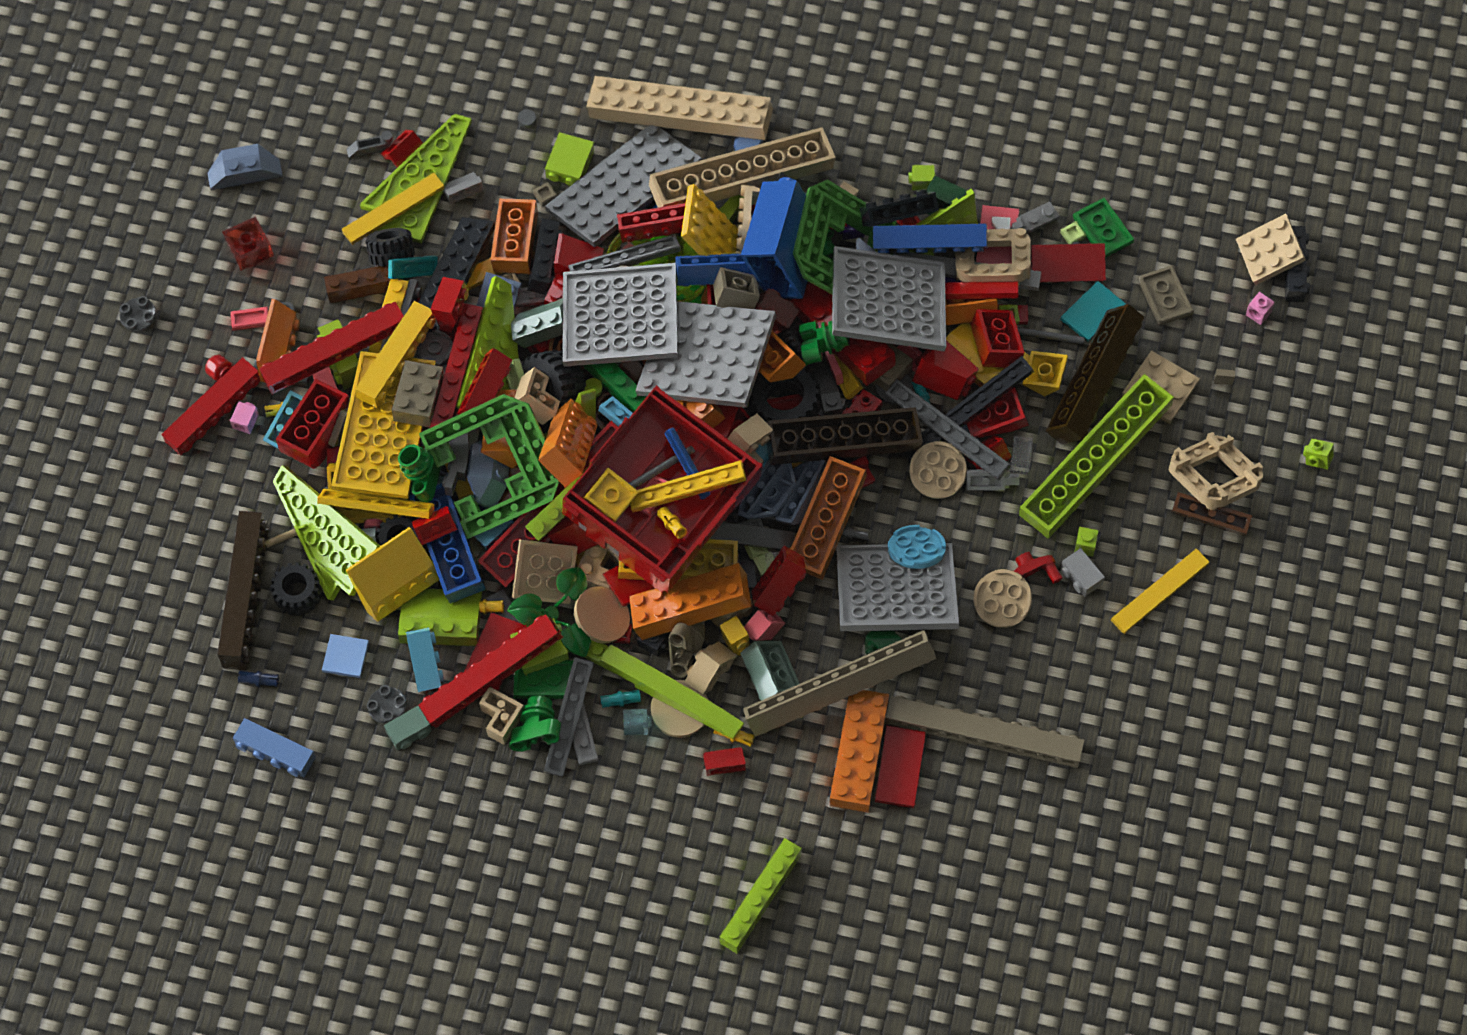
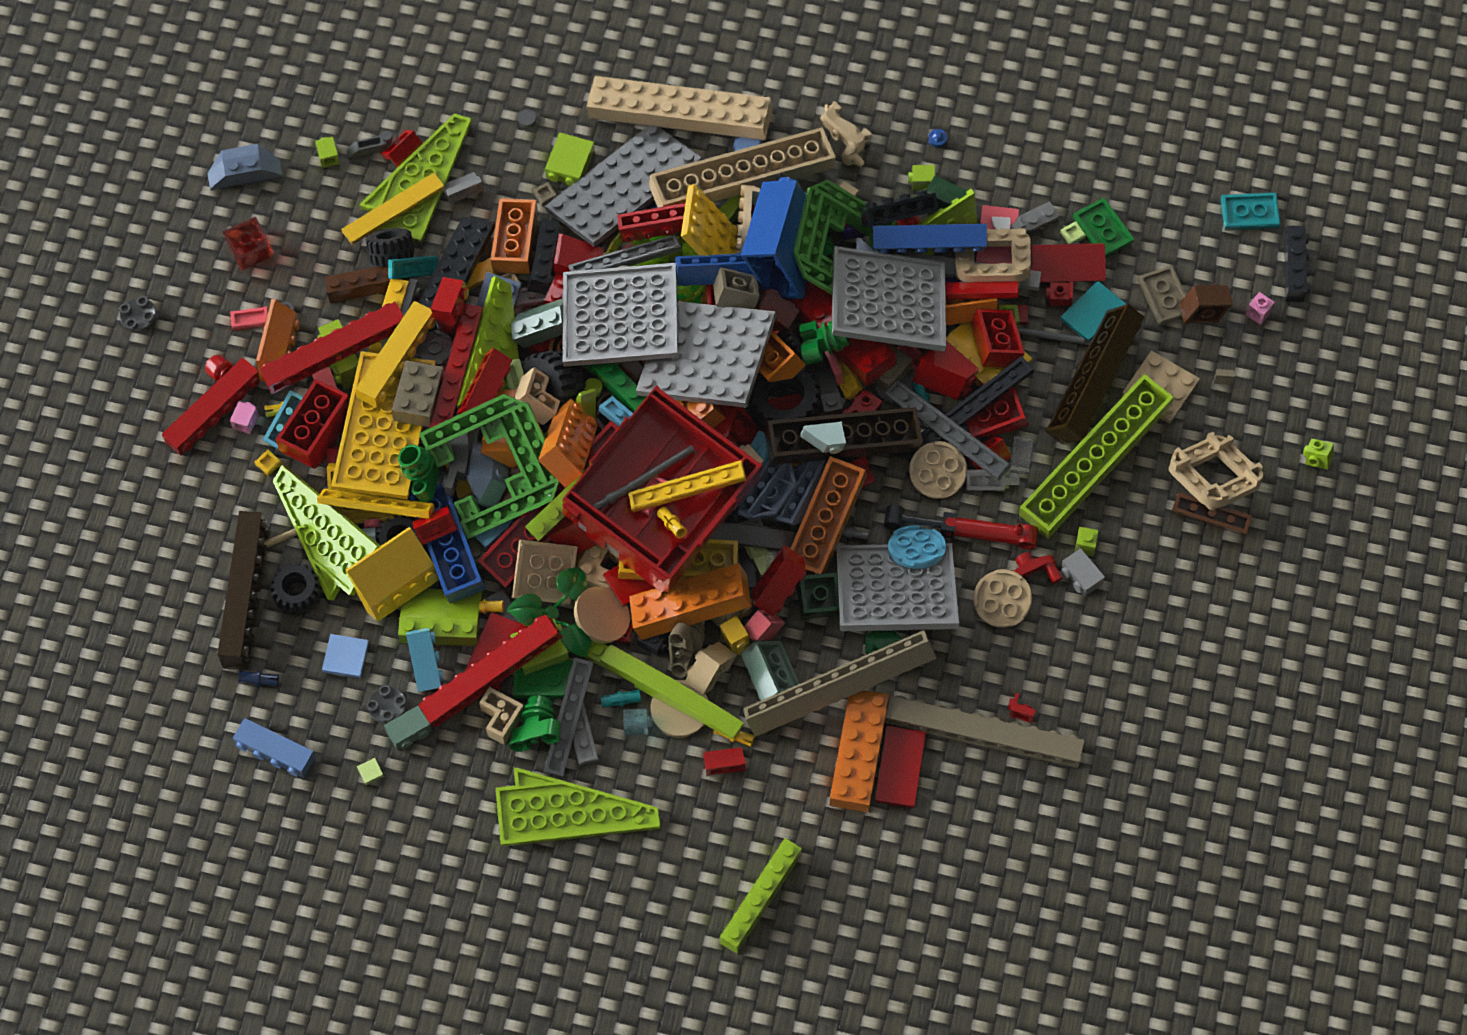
(268, 462): none -> yellow tile
(327, 152): none -> lime brick
(337, 432): light grey tile -> none
(370, 771): none -> yellowish green tile
(555, 810): none -> lime wing
(611, 495): yellow tile -> none
(683, 456): blue axle -> none
(751, 434): tan brick -> none
(818, 596): none -> dark green brick
(825, 437): none -> light aqua slope
(846, 133): none -> tan animal
(937, 138): none -> blue tile
(1021, 535): none -> red piece
(1021, 712): none -> red bracket
(1047, 372): yellow slope -> none
(1060, 294): none -> red brick
(1159, 591): yellow tile -> none
(1205, 303): none -> reddish brown brick
(1250, 211): none -> teal tile
(1270, 249): tan plate -> none

